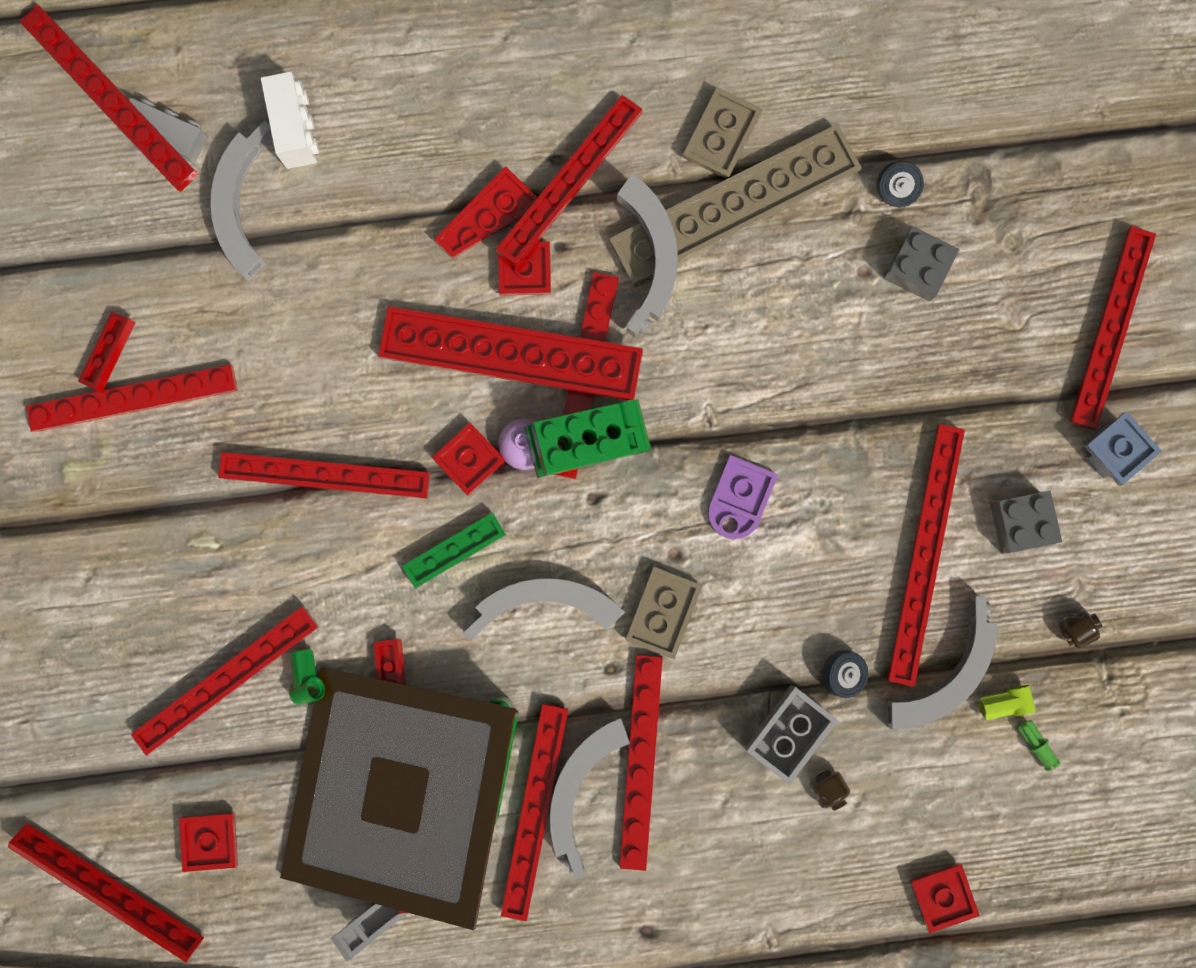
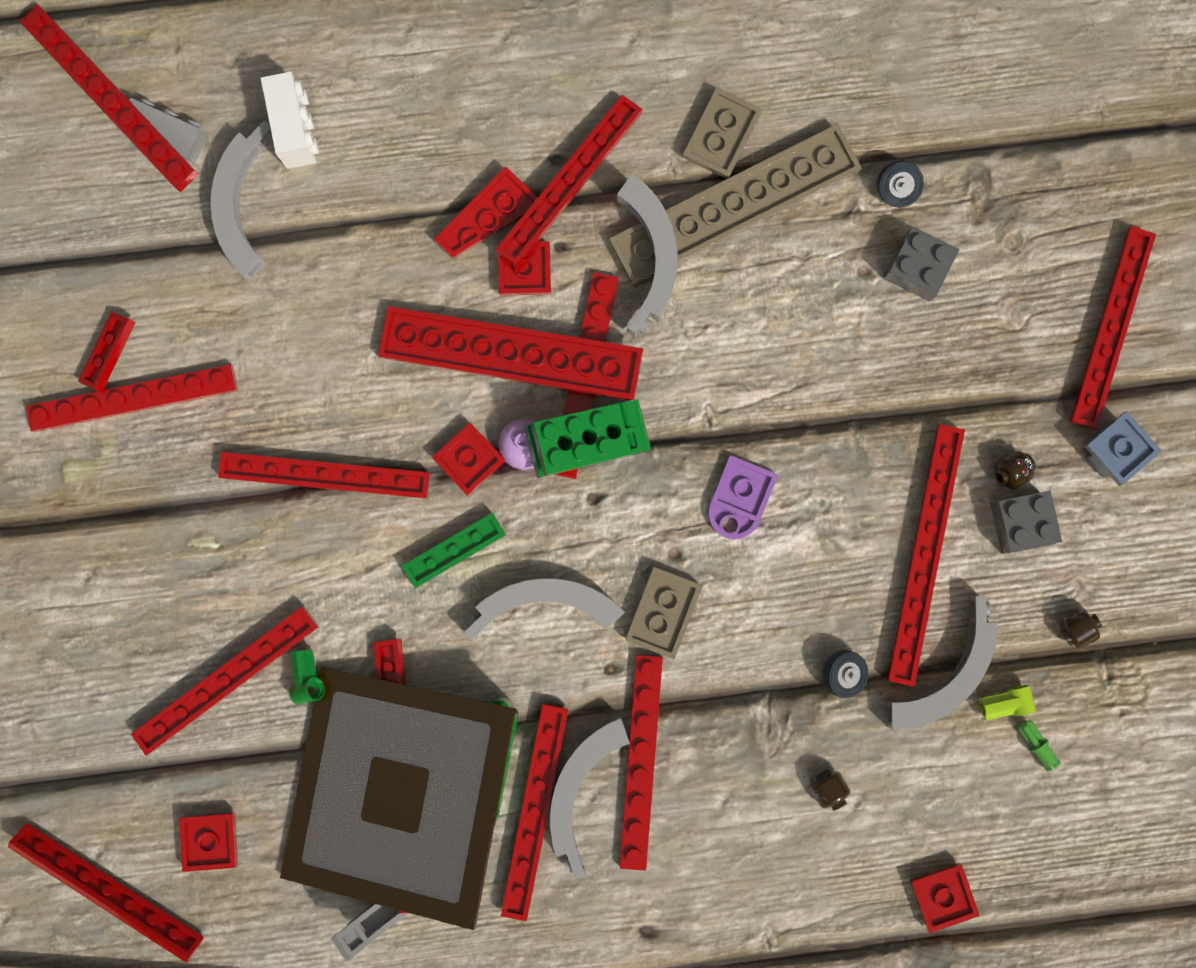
(790, 734): light grey brick -> none
(1015, 469): none -> dark brown head

